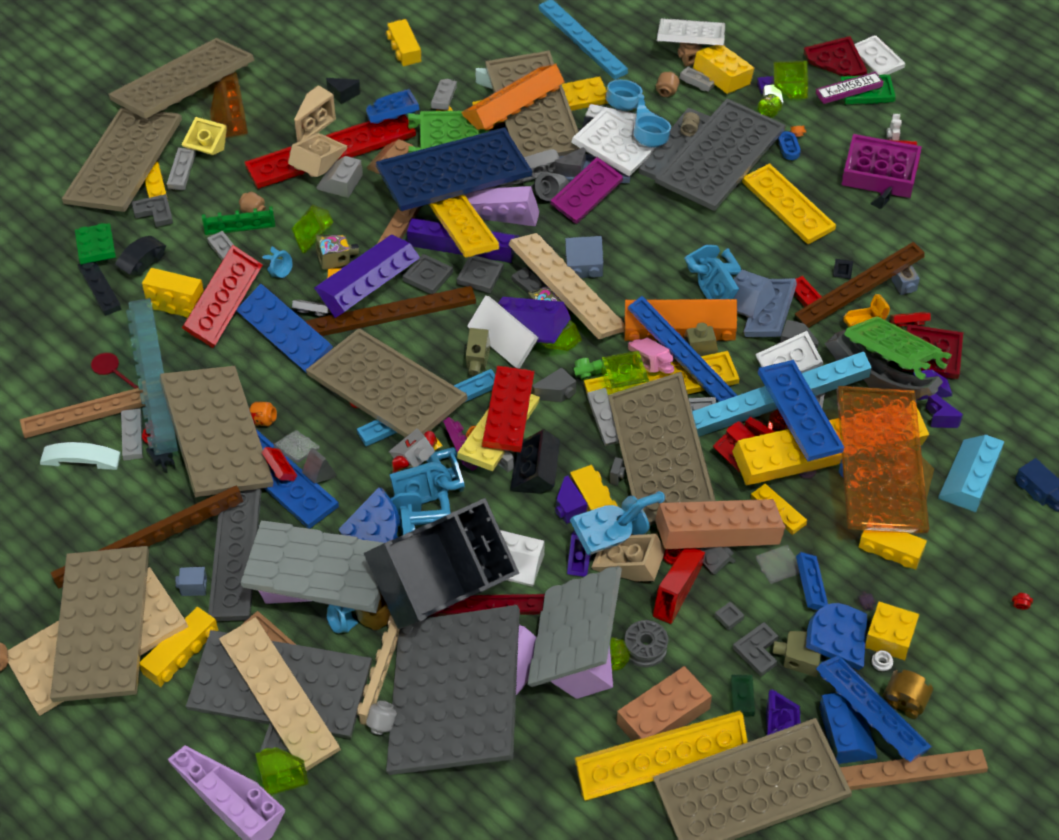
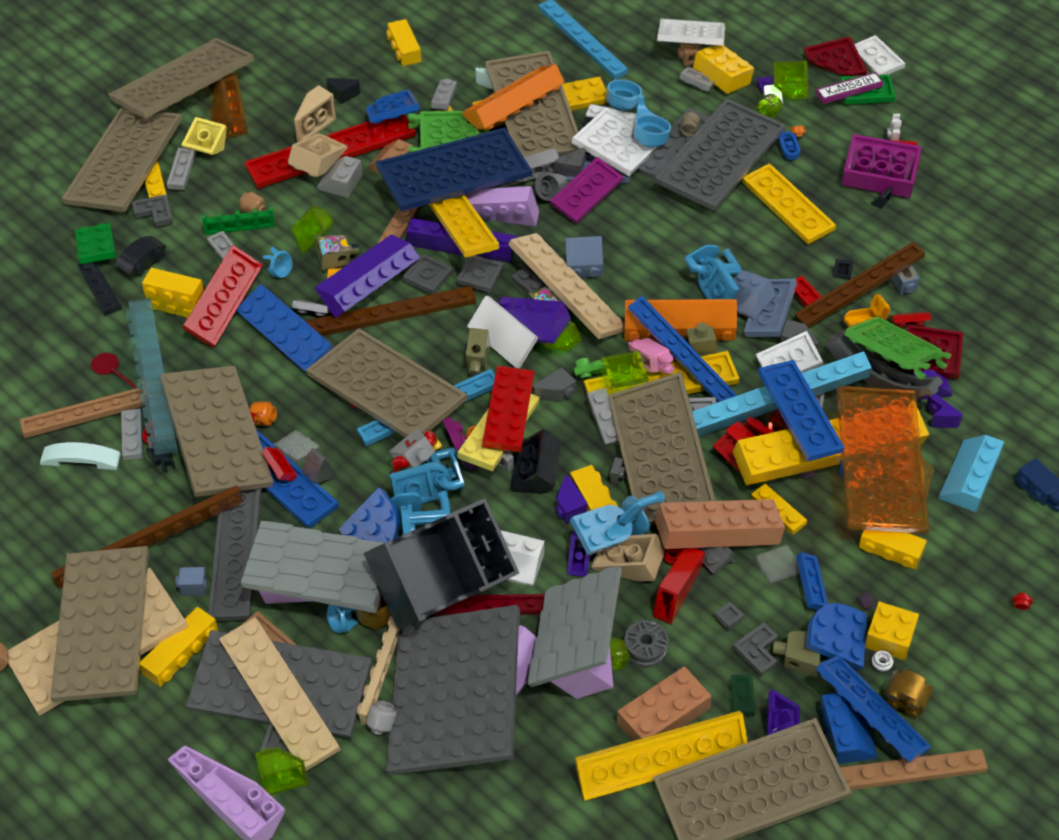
(667, 84): medium nougat head -> none

